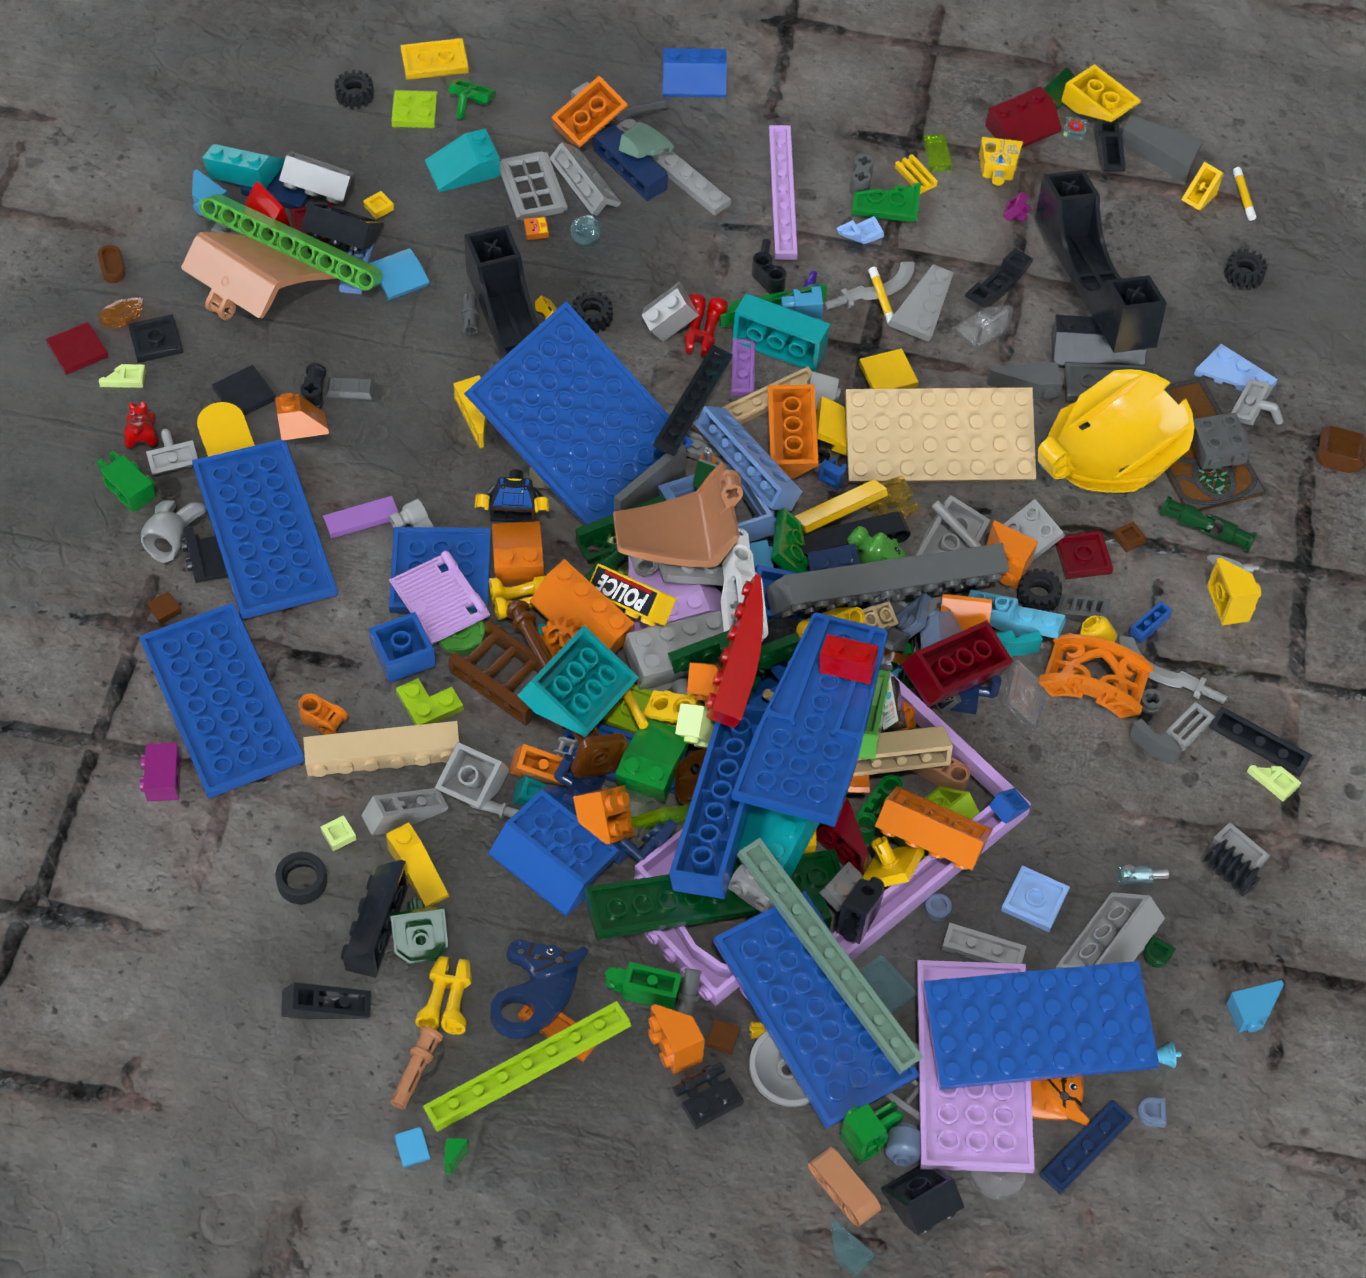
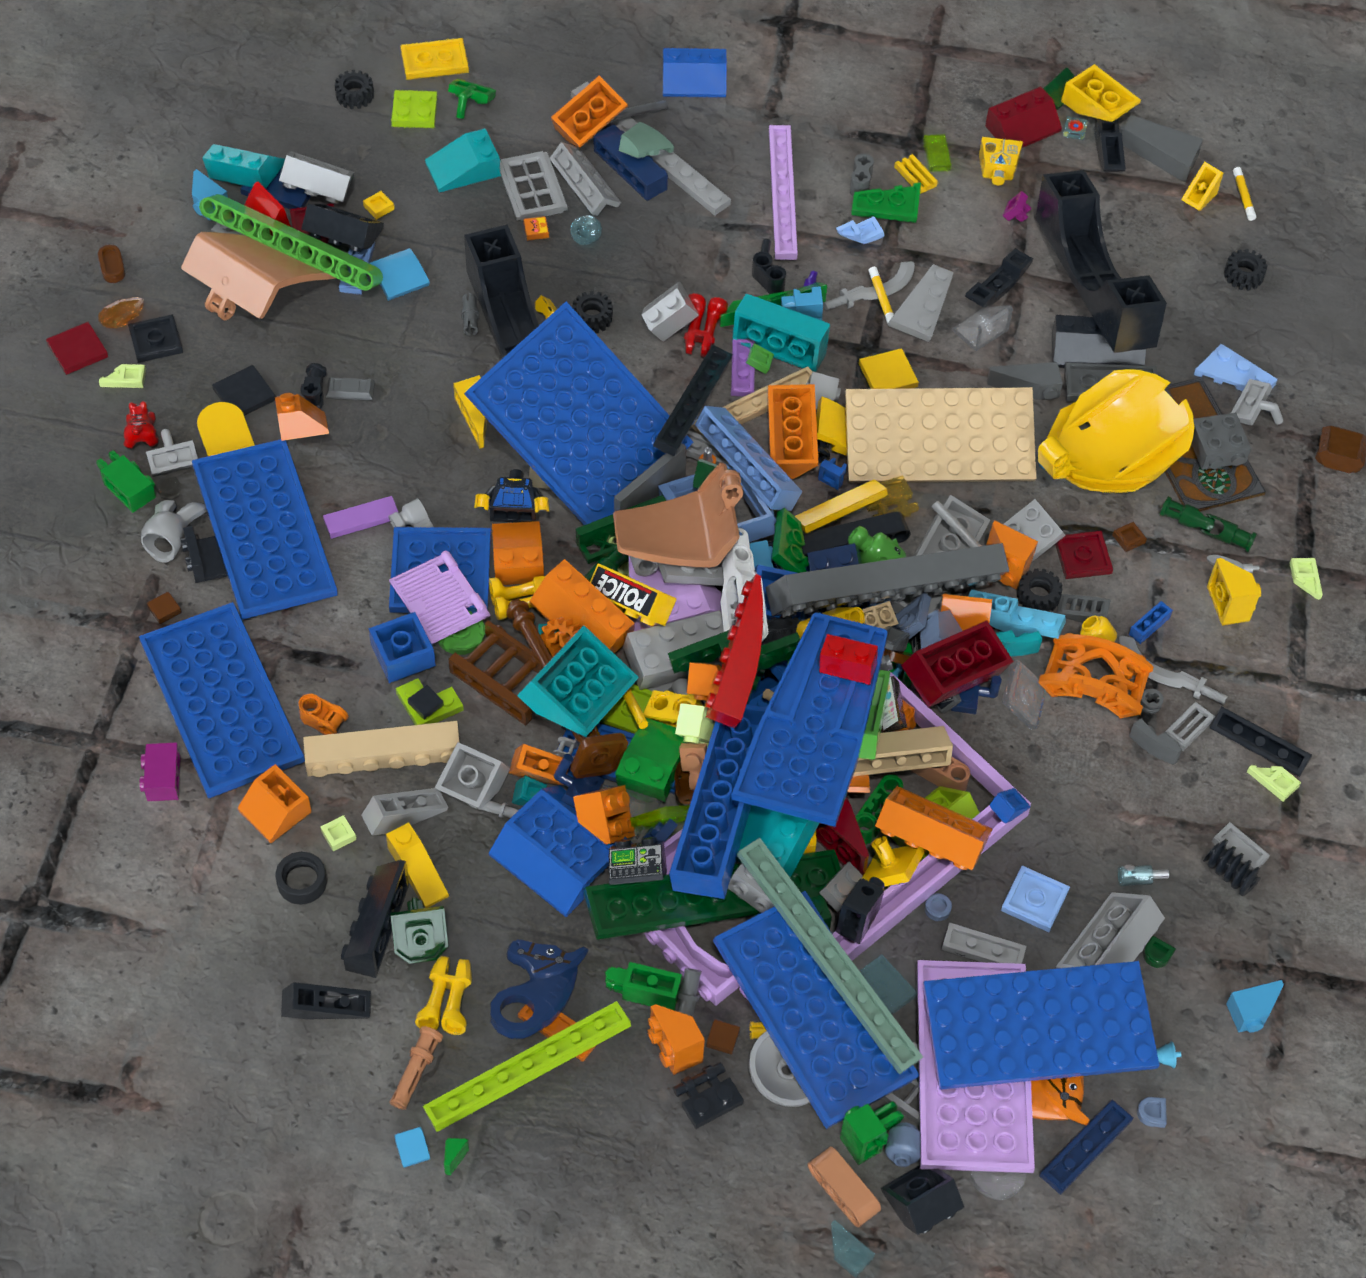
(274, 804): none -> orange slope
(425, 702): none -> black tile
(637, 861): none -> slope
(692, 758): none -> nougat plate
(759, 358): none -> bright green tile
(1306, 575): none -> yellowish green tile

